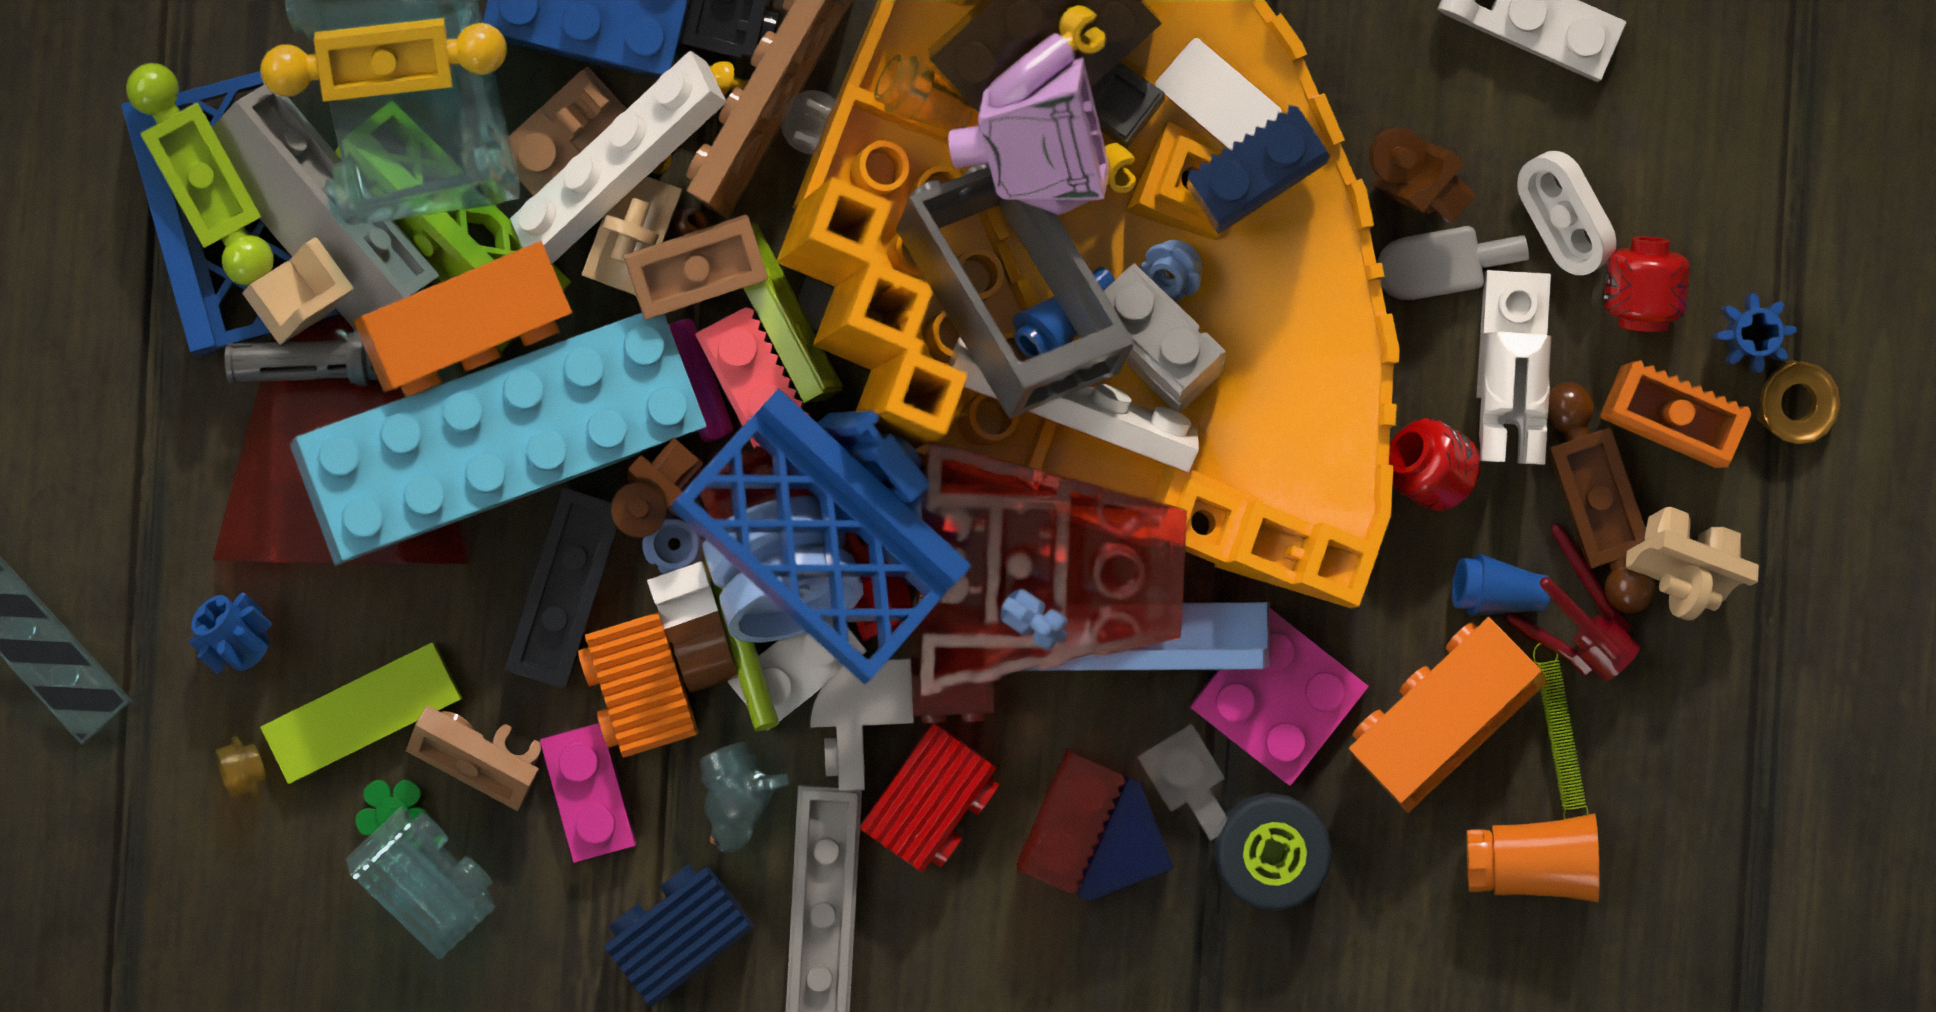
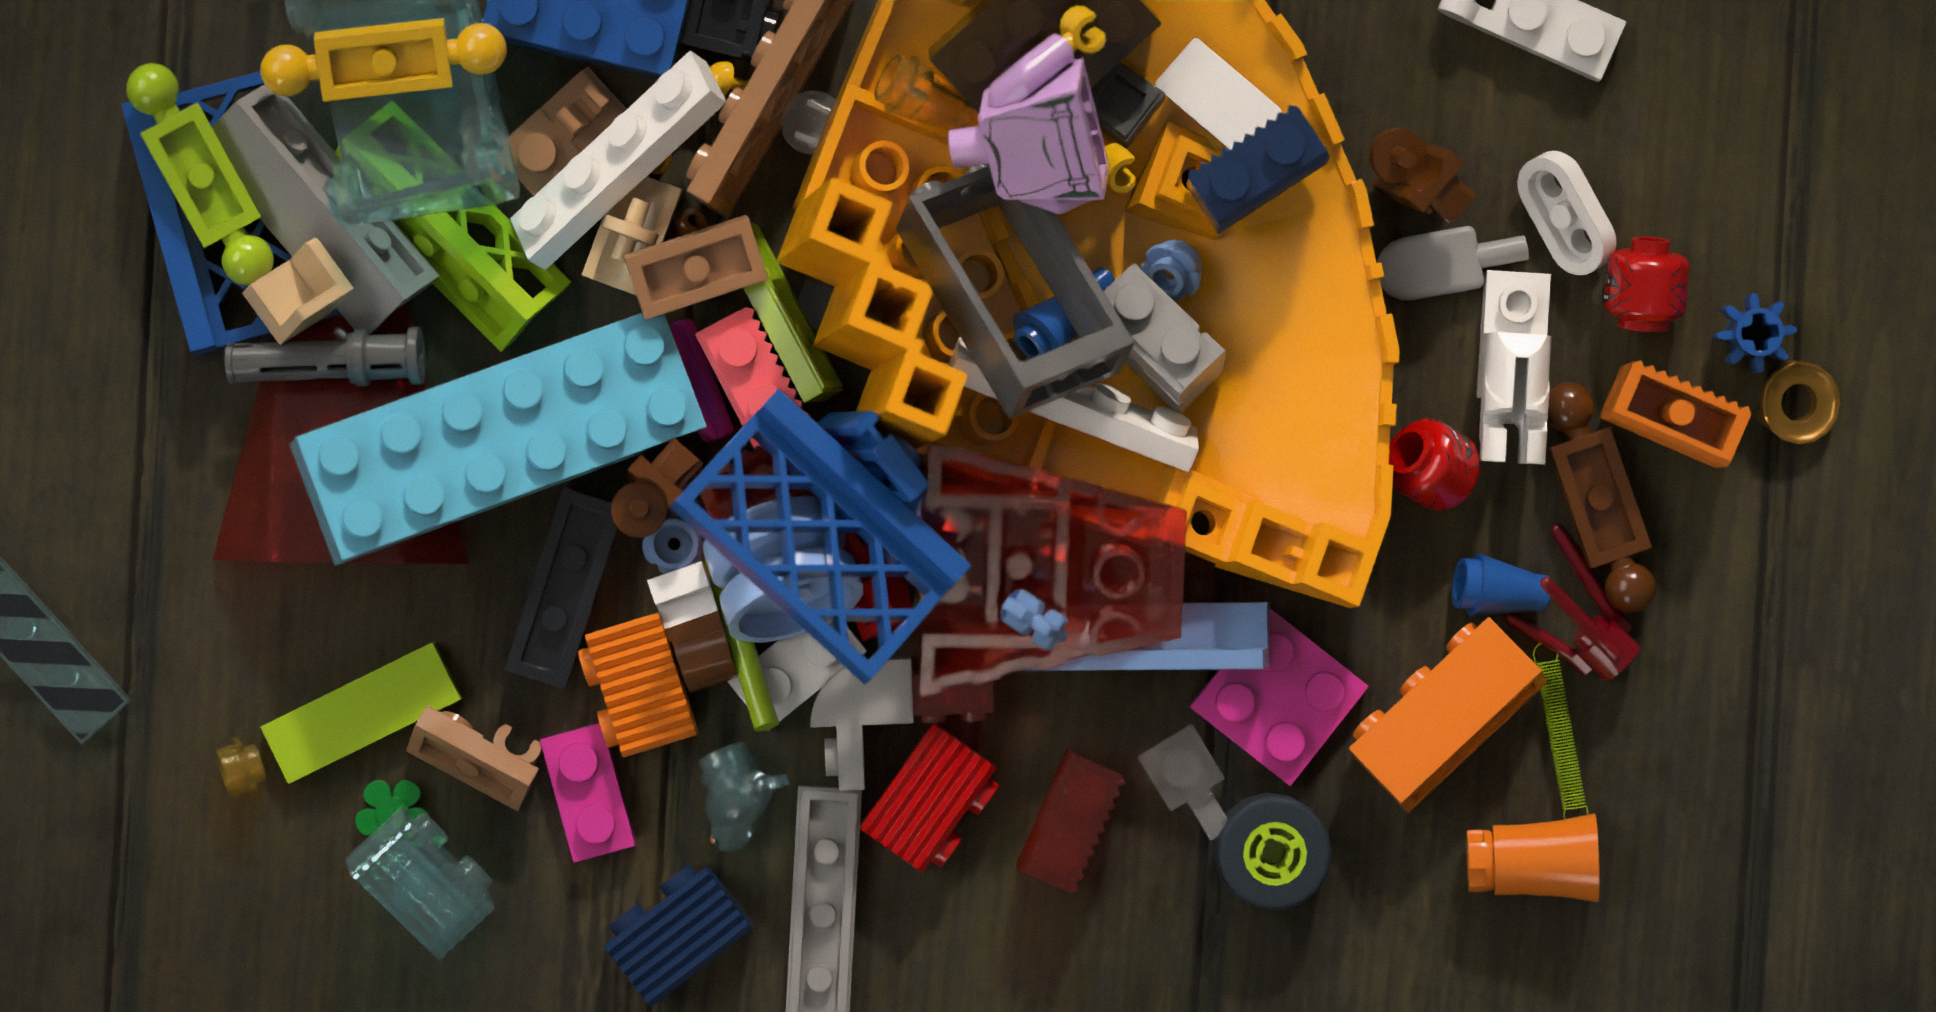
(230, 633): blue gear -> none
(464, 320): orange brick -> none
(1127, 848): clear blue slope -> none
(1691, 571): tan hips -> none

